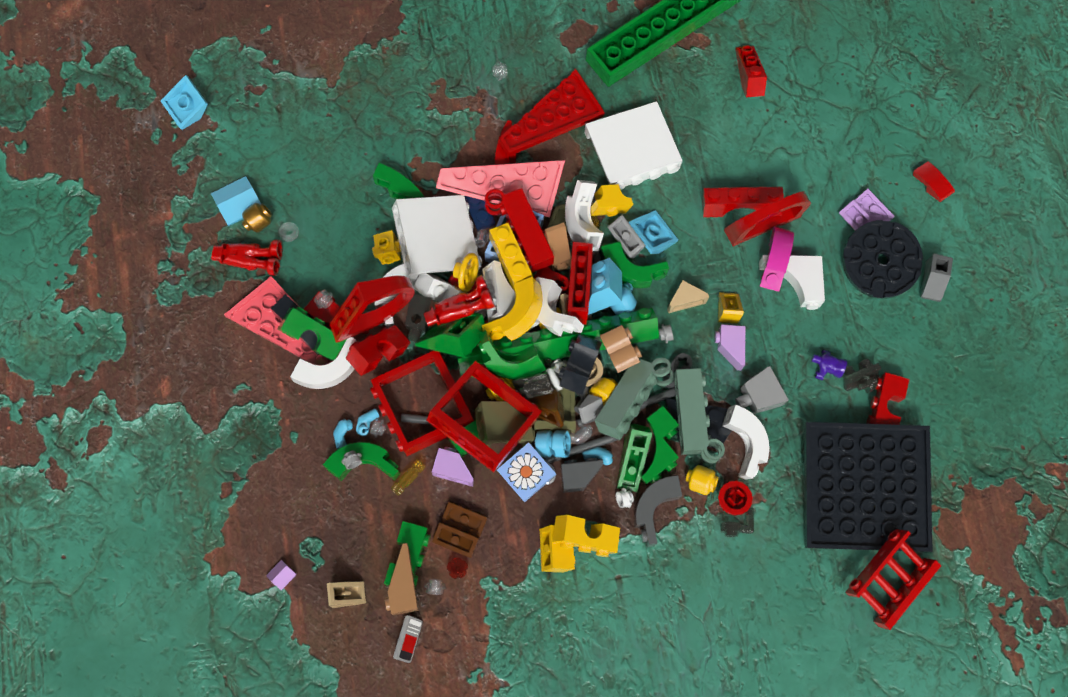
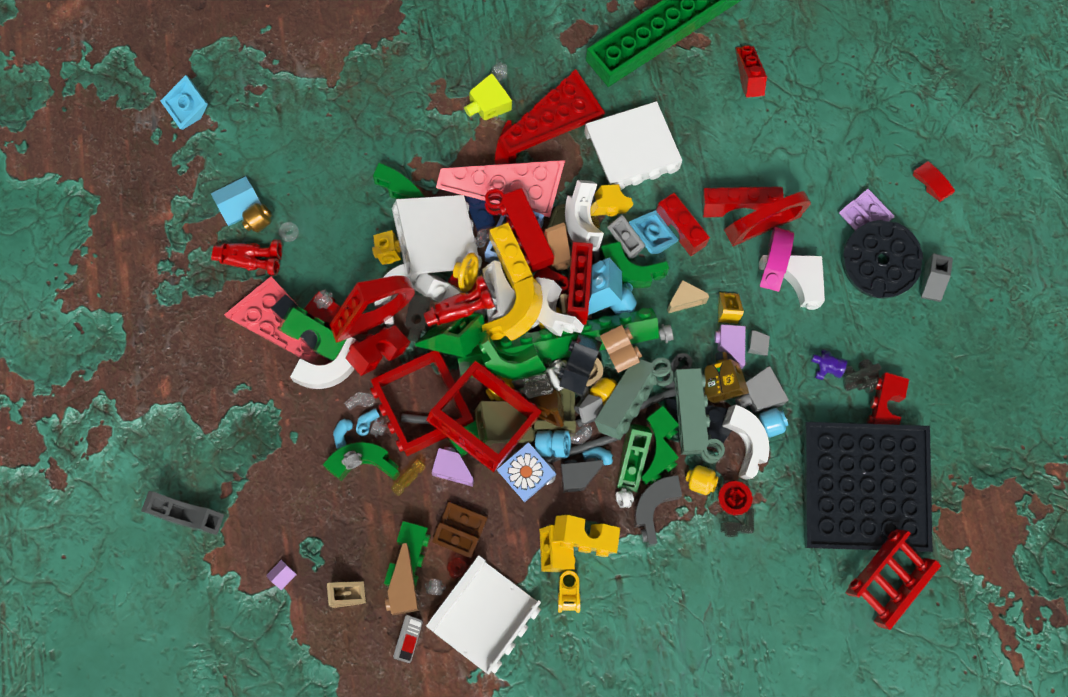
(182, 514): none -> dark grey arch
(360, 398): none -> clear arm
(484, 616): none -> white panel
(488, 99): none -> neon yellow torso
(569, 594): none -> yellow piece
(675, 213): none -> red arch
(724, 379): none -> pearl gold torso
(758, 343): none -> light grey slope
(773, 422): none -> medium azure head

